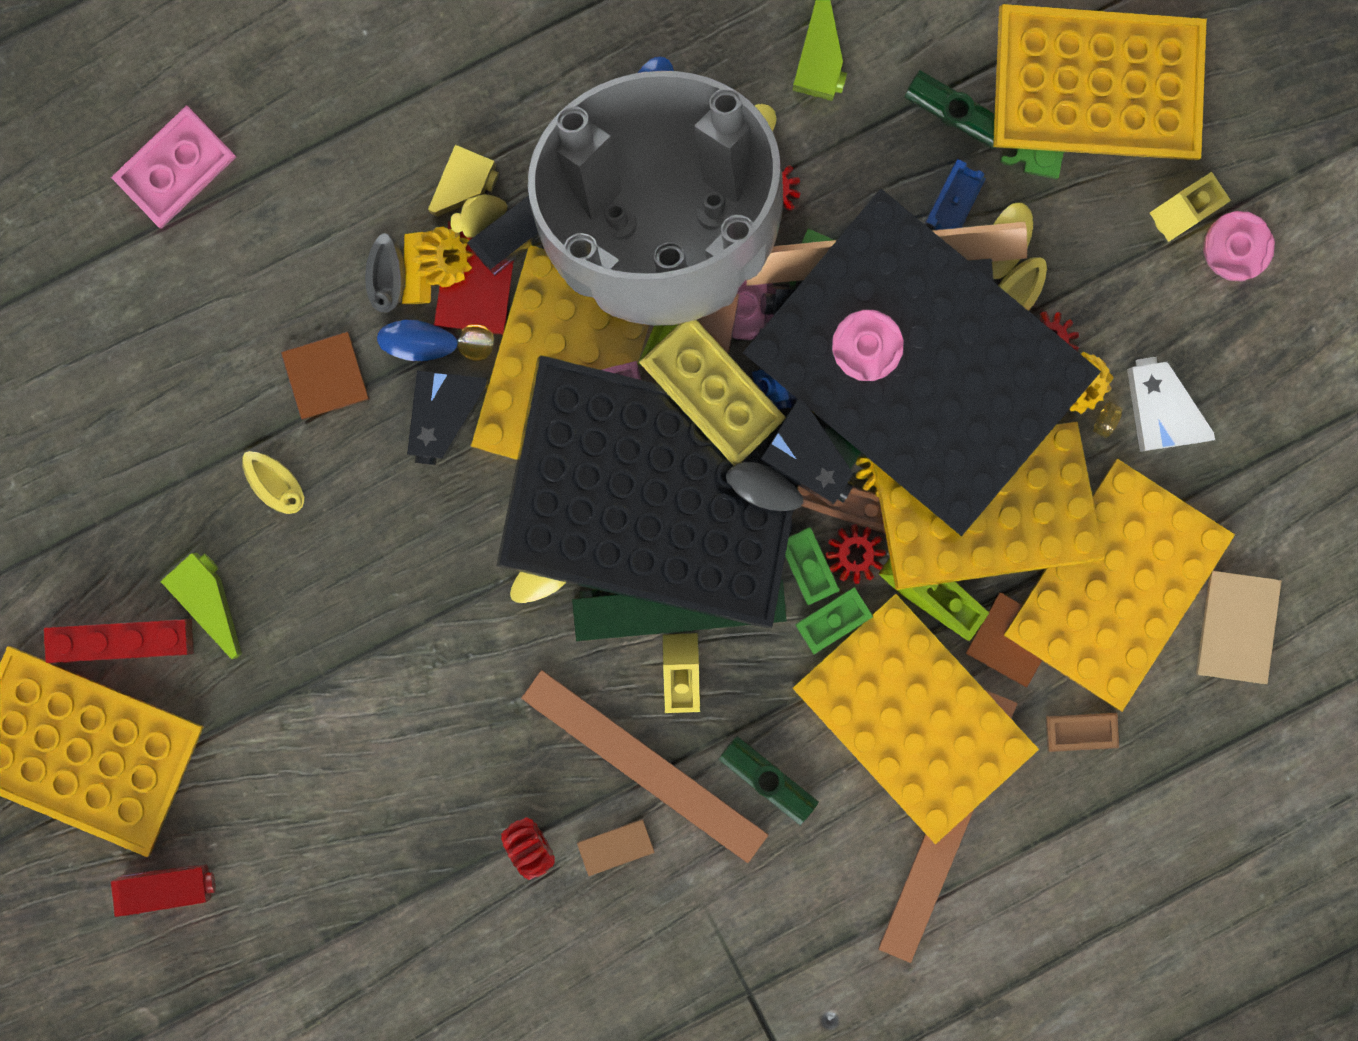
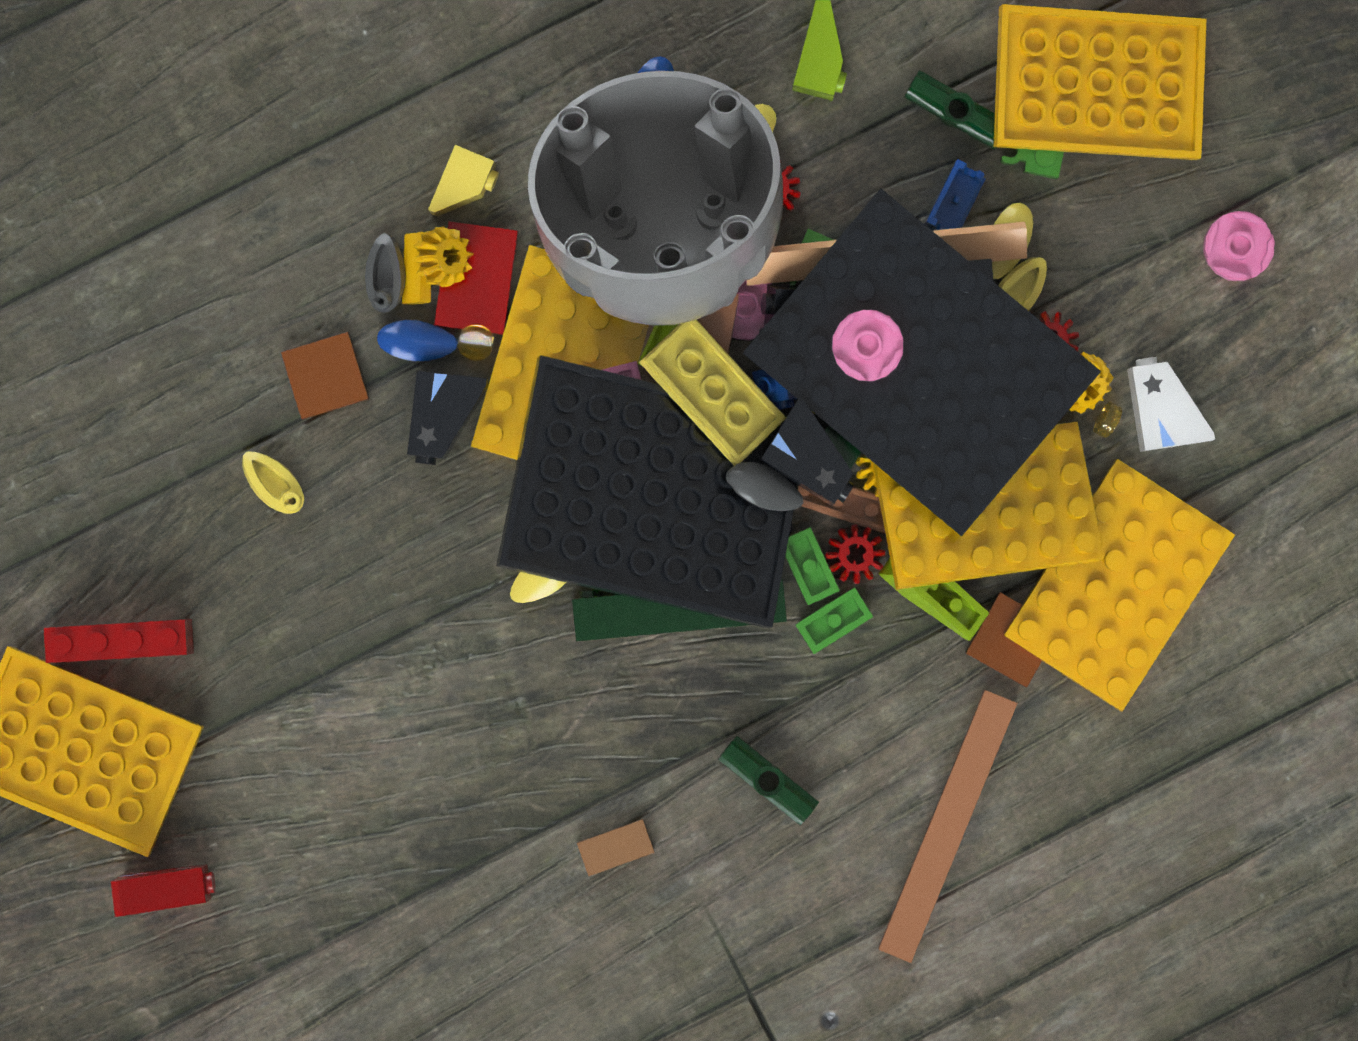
(173, 167): bright pink tile -> none
(204, 597): lime slope -> none
(478, 214): light yellow arm -> none
(506, 237): black slope -> none
(528, 848): red gear -> none
(644, 766): nougat tile -> none
(681, 673): light yellow slope -> none
(915, 719): yellow plate -> none
(1082, 732): medium nougat tile -> none
(1189, 206): light yellow slope -> none
(1238, 627): tan tile -> none

